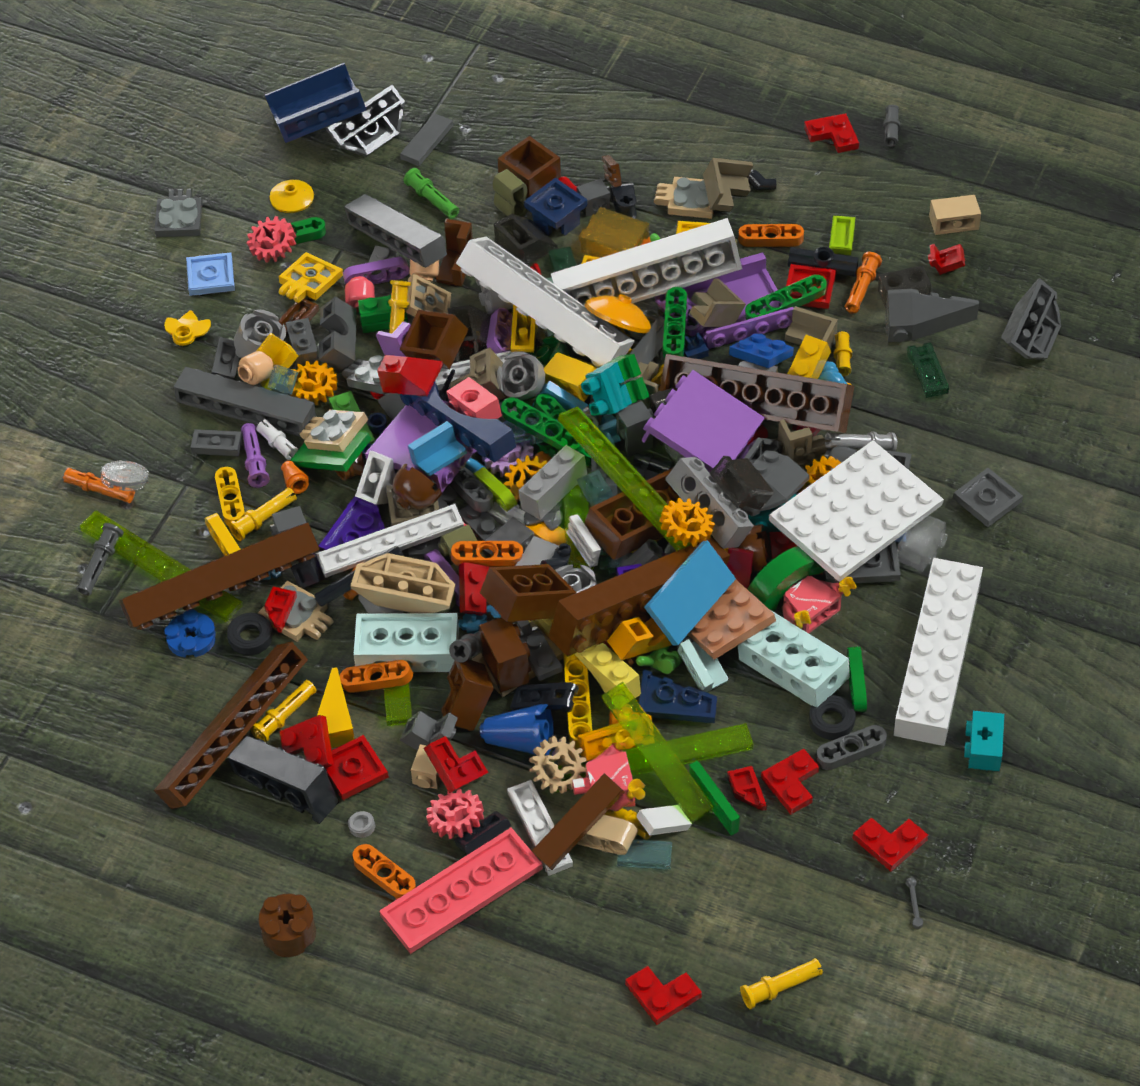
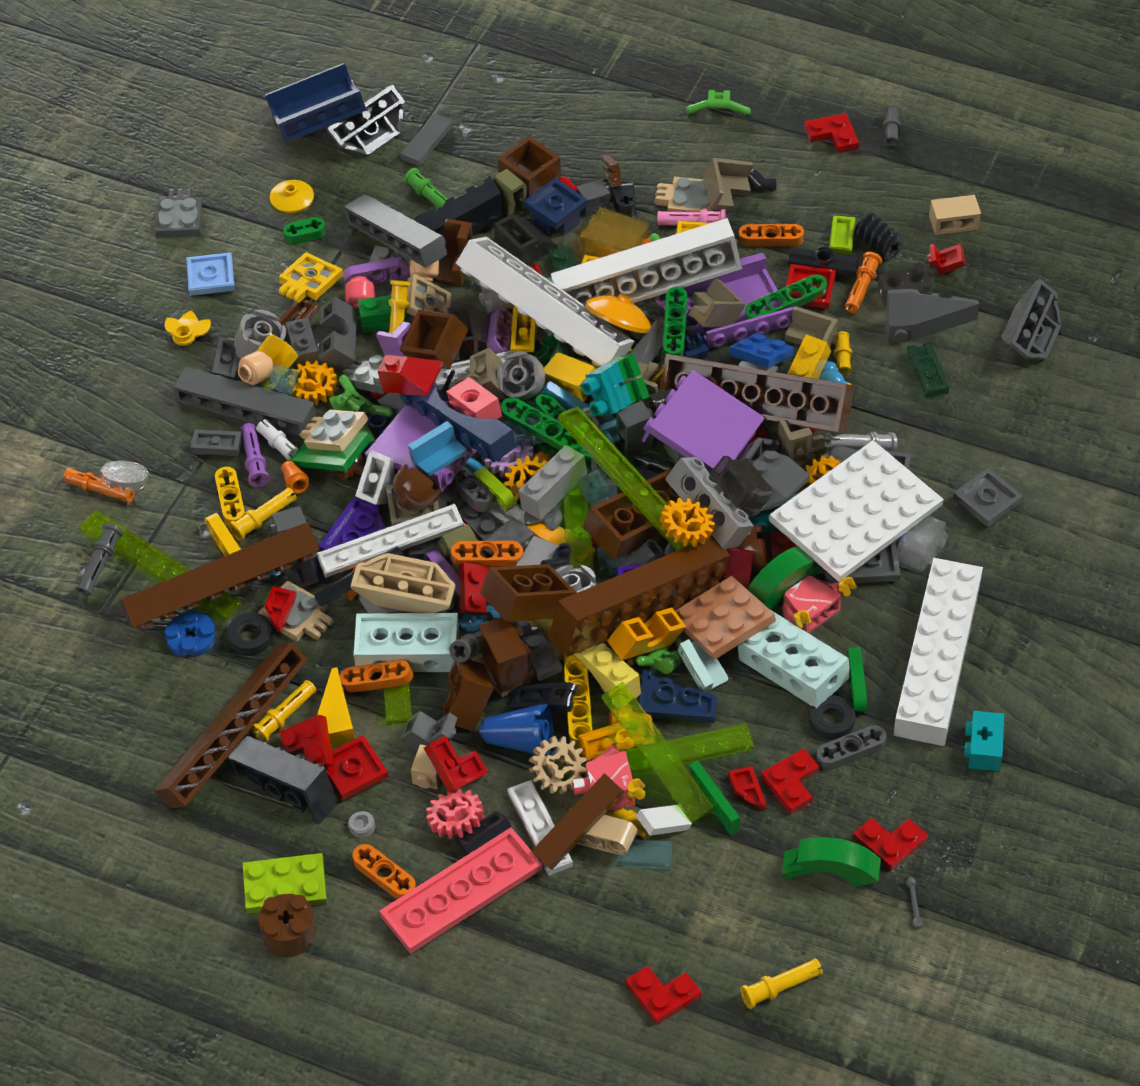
(271, 239): coral gear -> none
(286, 875): none -> lime plate
(358, 402): none -> bright green piece
(478, 206): none -> black wedge
(583, 540): white tile -> none
(690, 593): dark azure tile -> none
(703, 216): none -> bright pink pin
(718, 100): none -> bright green piece
(832, 856): none -> green arch
(879, 236): none -> black piece

